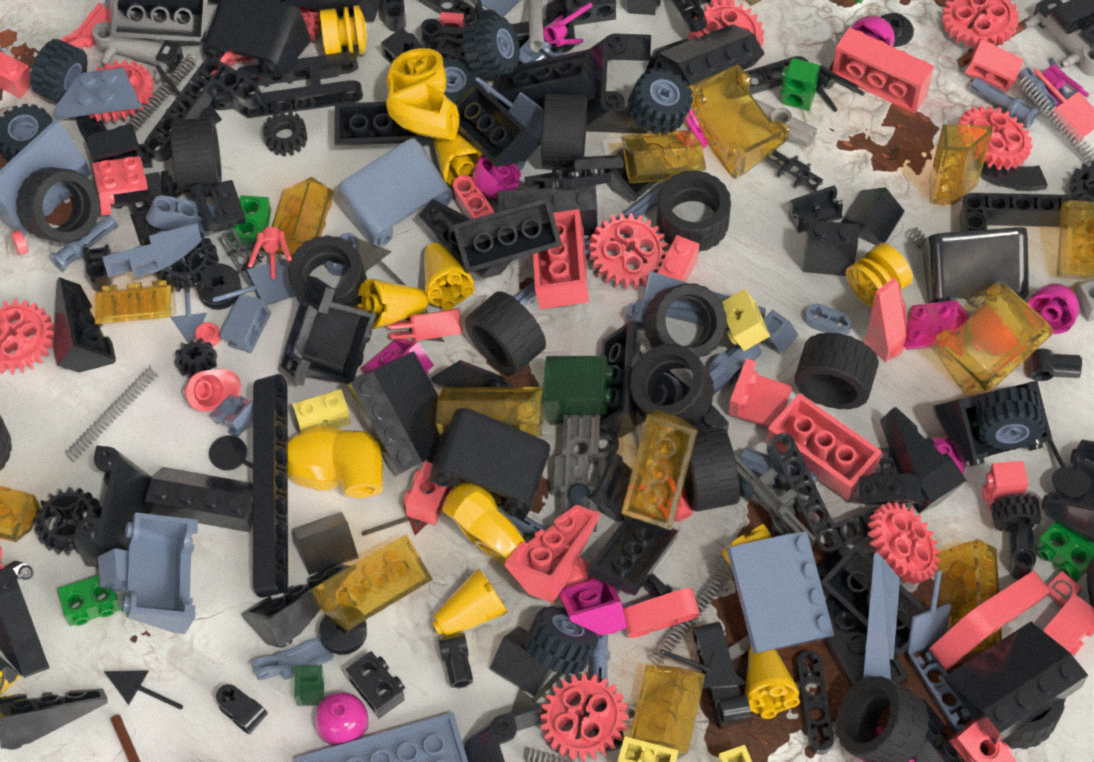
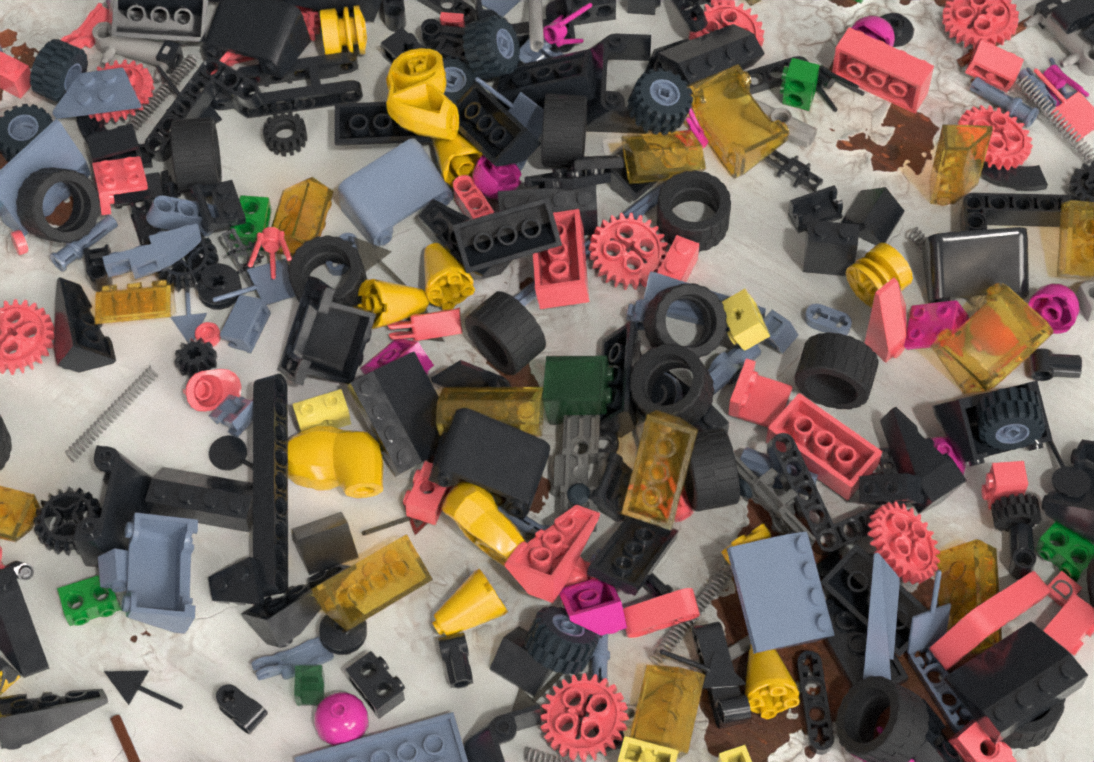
(238, 584): none -> black wing

